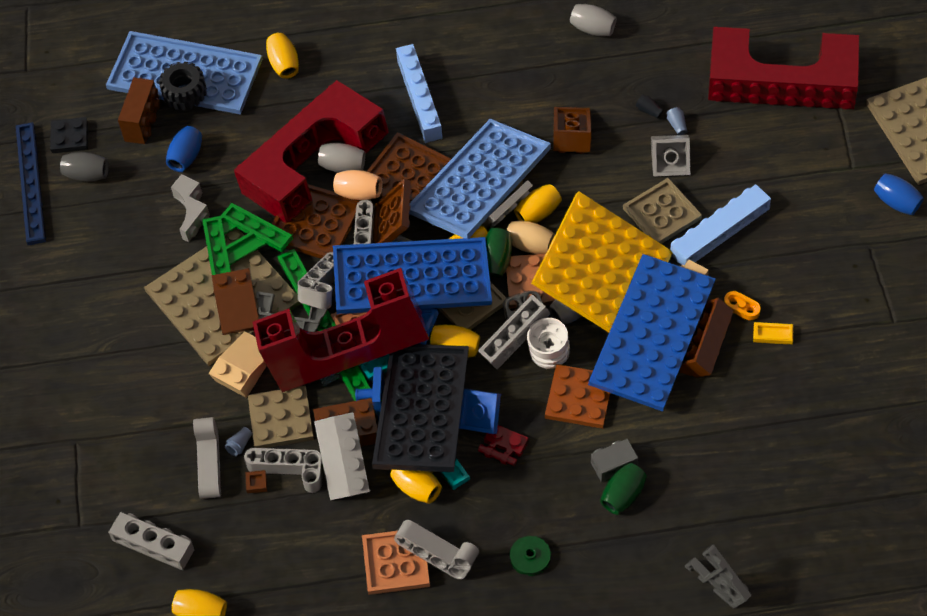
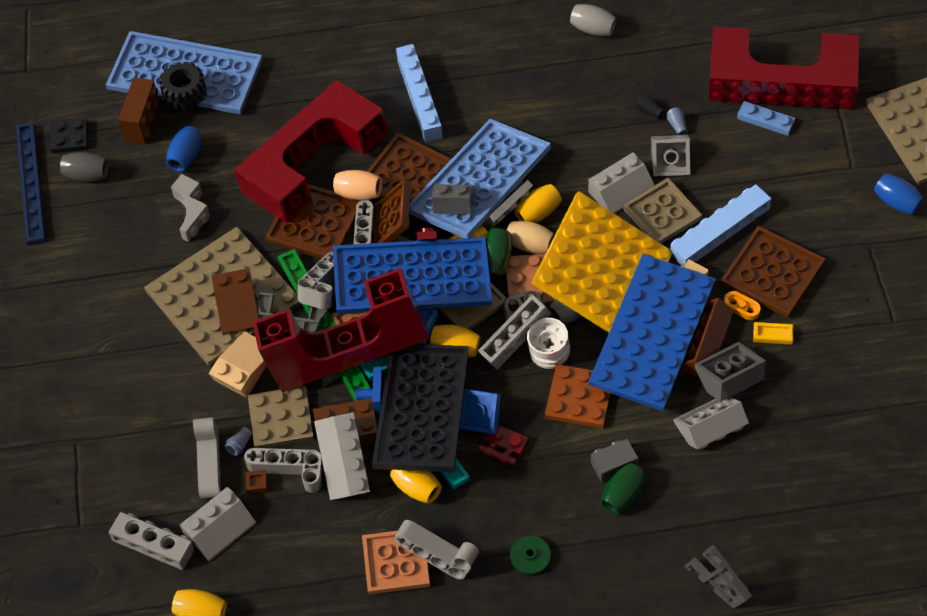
(217, 524): none -> light grey slope
(258, 235): green plate -> none
(282, 55): yellow piece -> none
(341, 157): light grey piece -> none
(427, 234): none -> dark red plate
(452, 198): none -> dark grey slope
(571, 129): reddish brown slope -> none
(620, 183): none -> light grey slope
(711, 422): none -> light grey slope
(730, 371): none -> dark grey slope
(766, 118): none -> medium blue plate
(772, 271): none -> reddish brown plate

